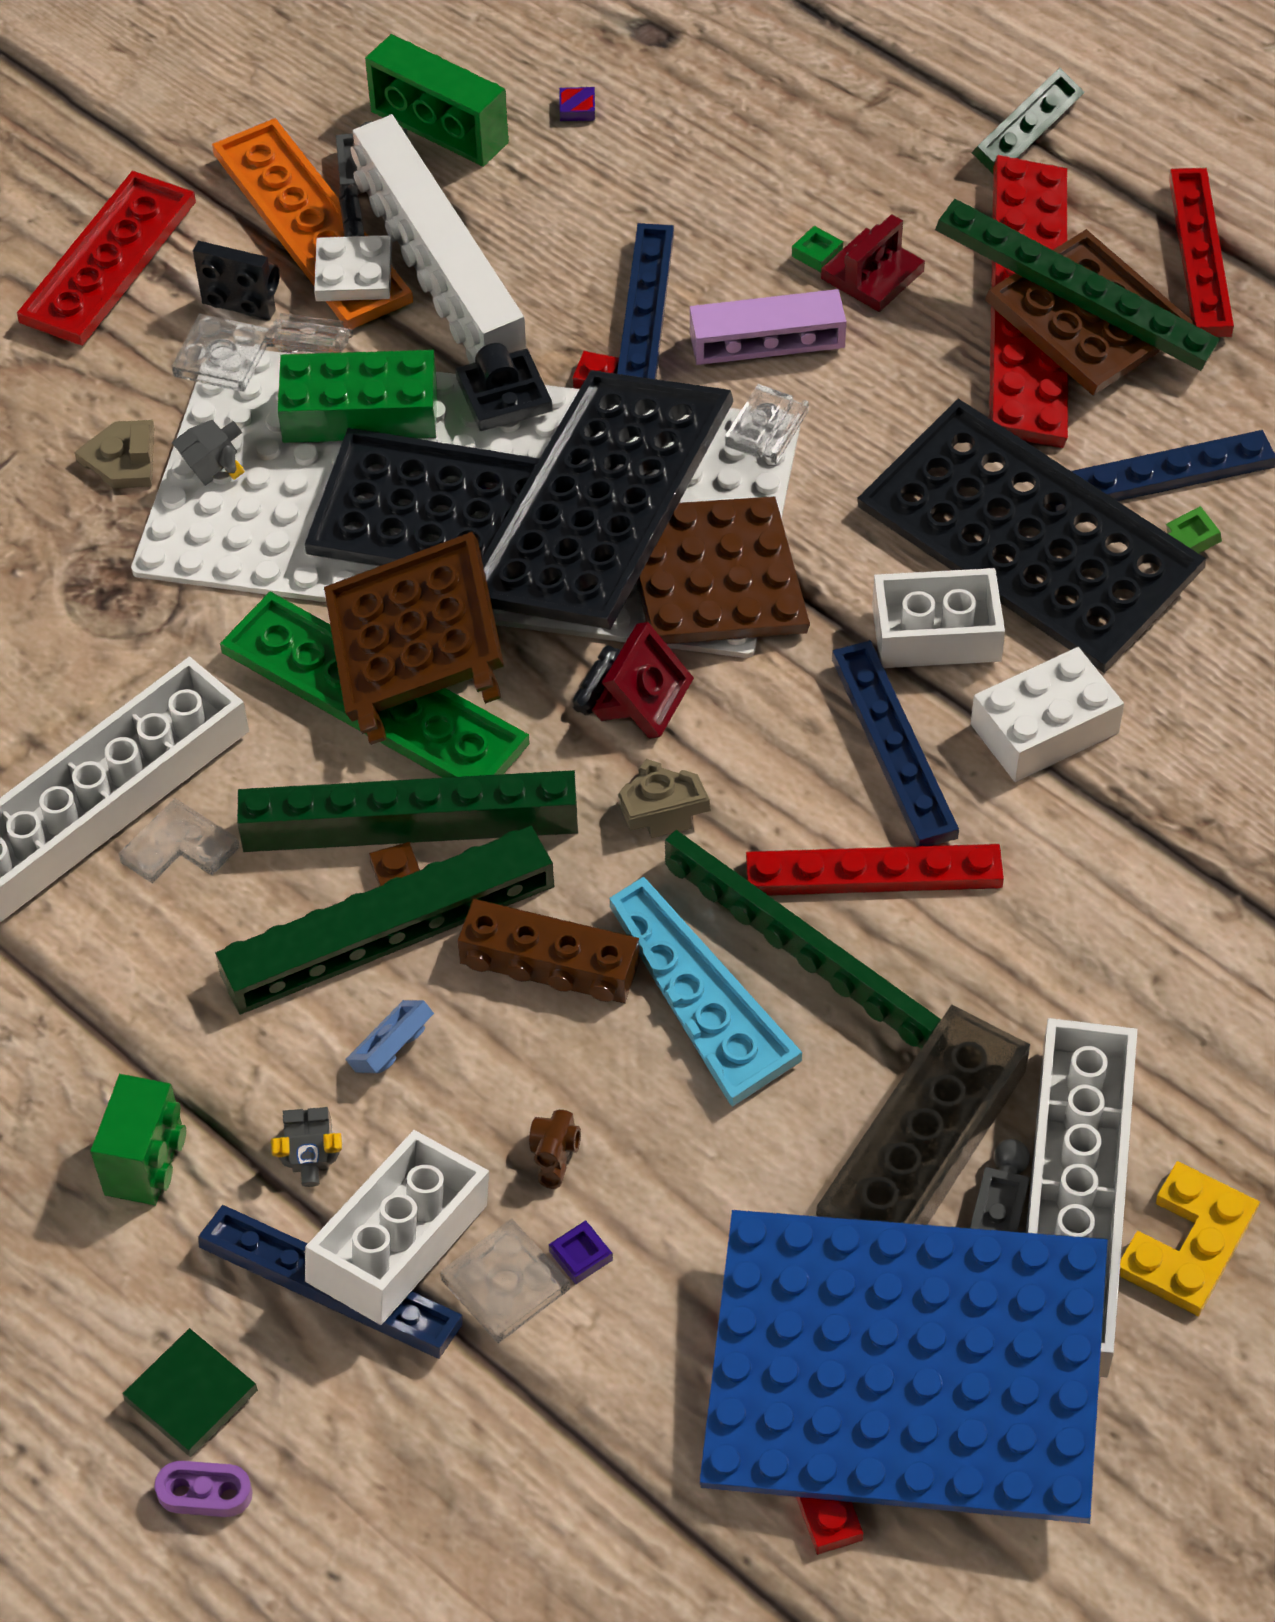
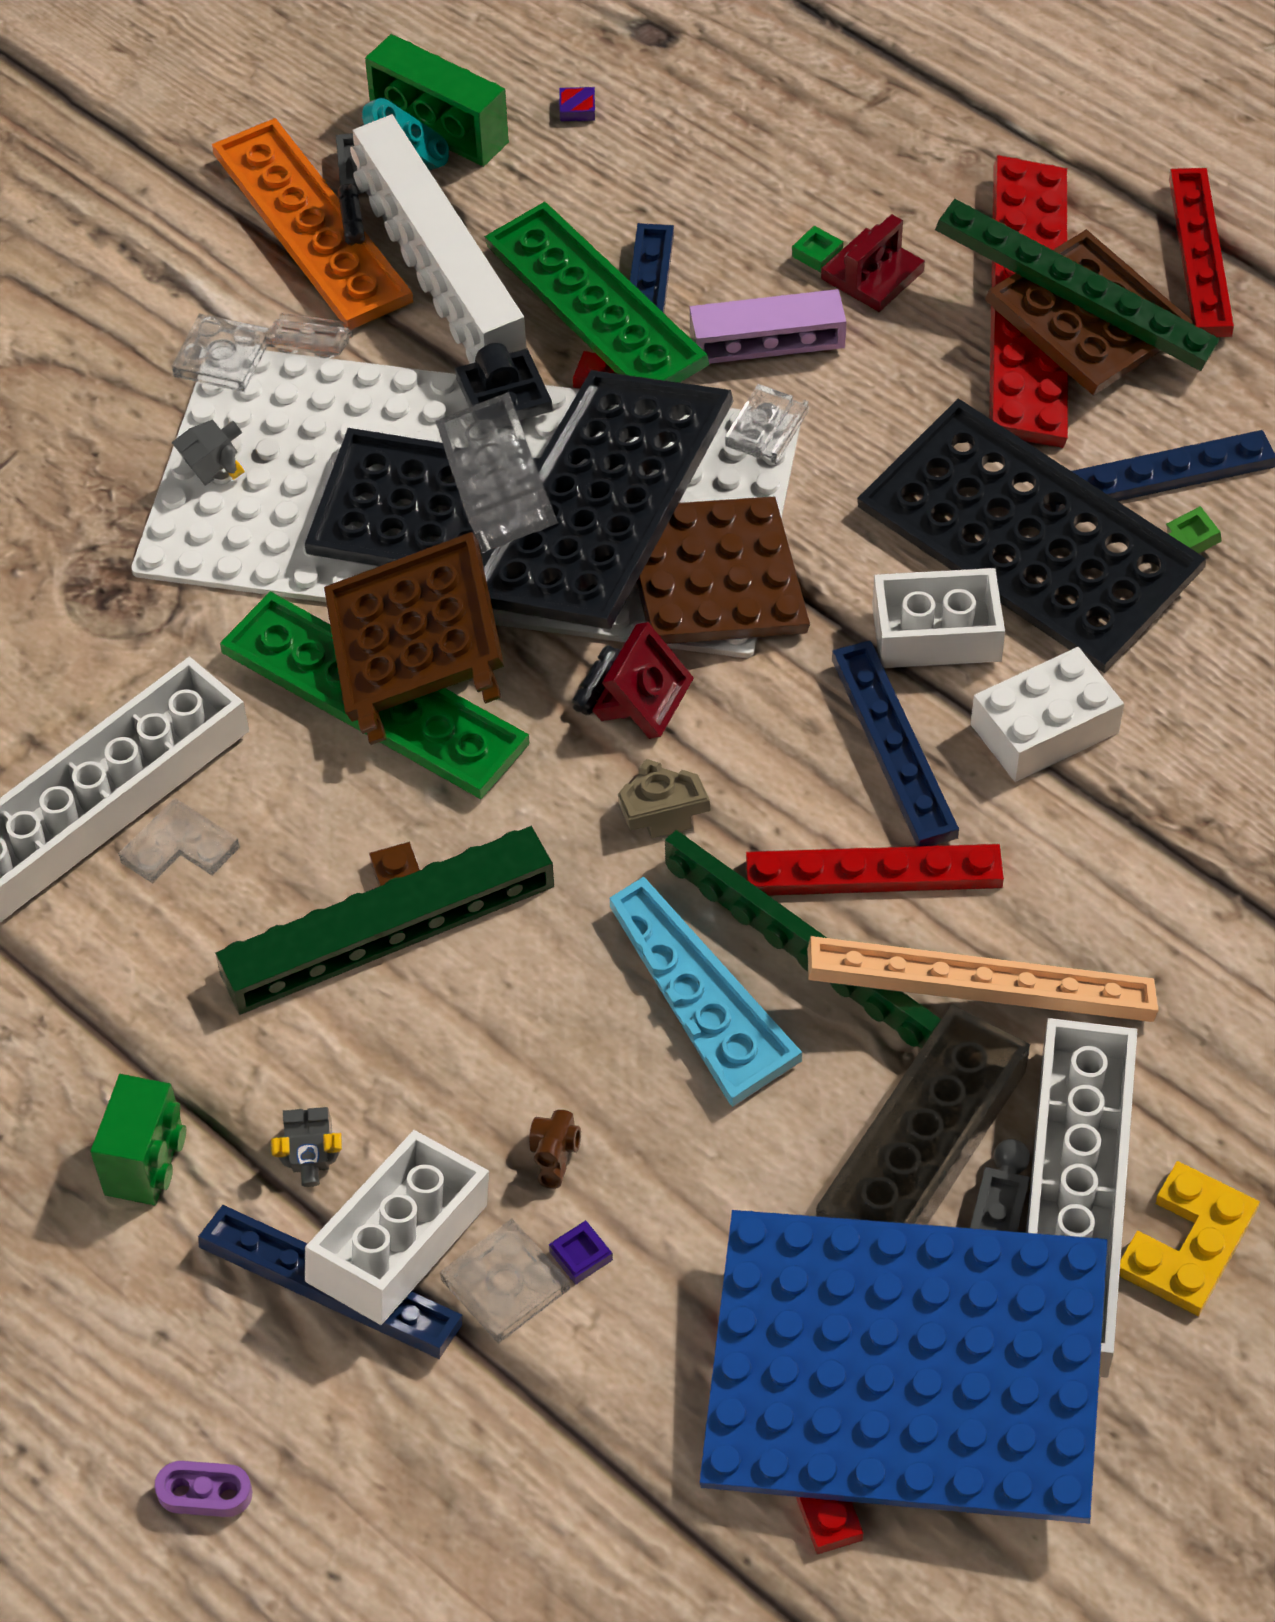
(106, 258): red plate -> none
(121, 454): dark tan plate -> none
(190, 1392): dark green tile -> none
(236, 279): black plate -> none
(353, 268): white plate -> none
(357, 390): green brick -> none
(382, 1044): medium blue plate -> none
(406, 811): dark green brick -> none
(426, 141): none -> teal plate
(495, 472): none -> clear brick
(549, 951): reddish brown brick -> none
(594, 298): none -> green plate
(981, 979): none -> light nougat plate
(1029, 119): plate -> none

